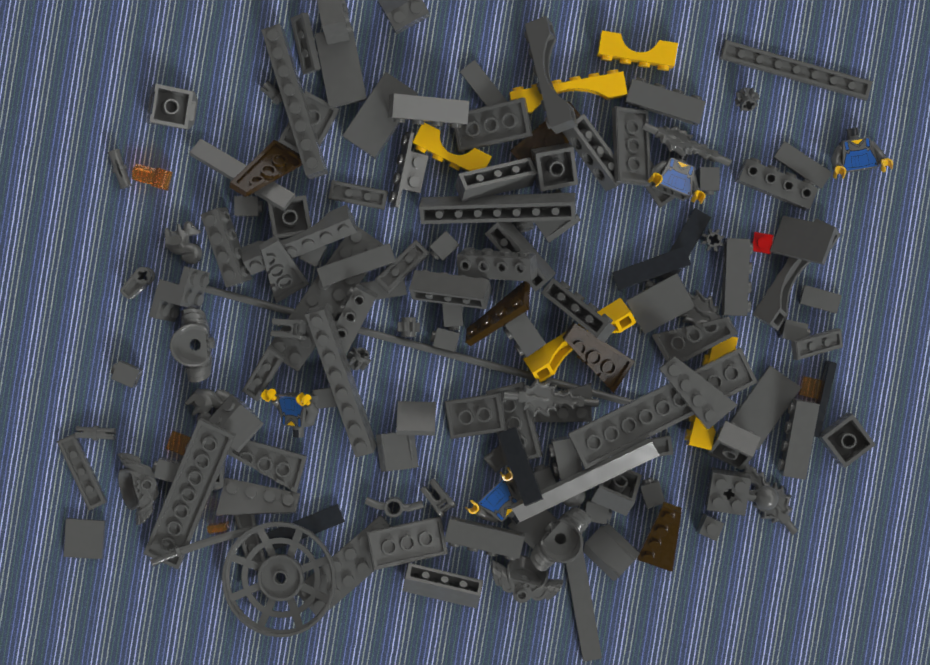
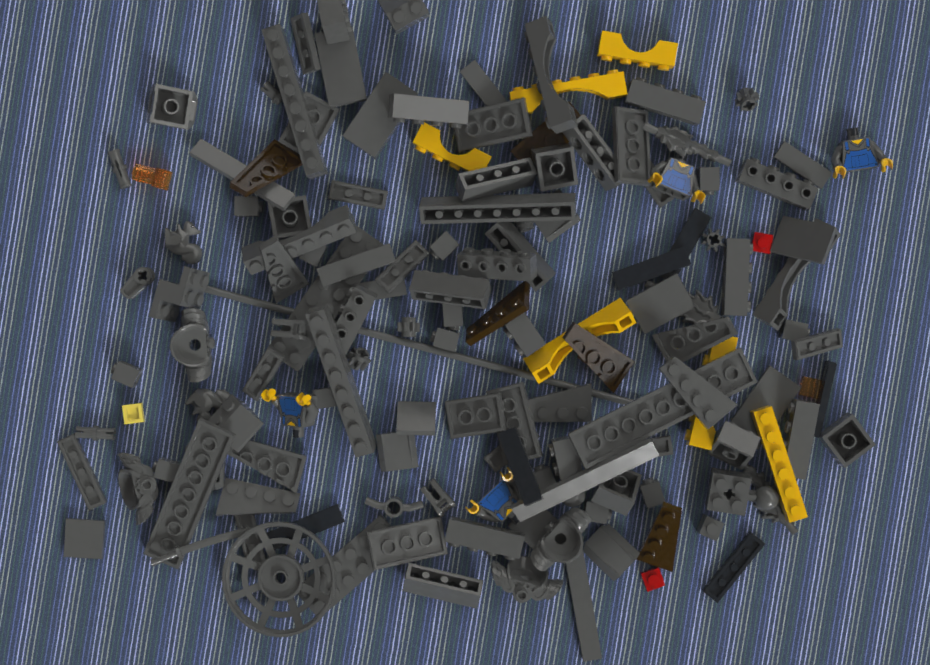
(133, 413): none -> light yellow plate
(178, 442): clear orange tile -> none
(218, 527): clear orange tile -> none
(225, 246): dark grey brick -> none
(409, 172): dark grey bracket -> none
(542, 398): dark grey piece -> none
(582, 313): dark grey brick -> none
(652, 579): none -> red plate
(733, 566): none -> black tile
(779, 462): none -> yellow arch
(796, 70): dark grey tile -> none
(820, 299): dark grey tile -> none

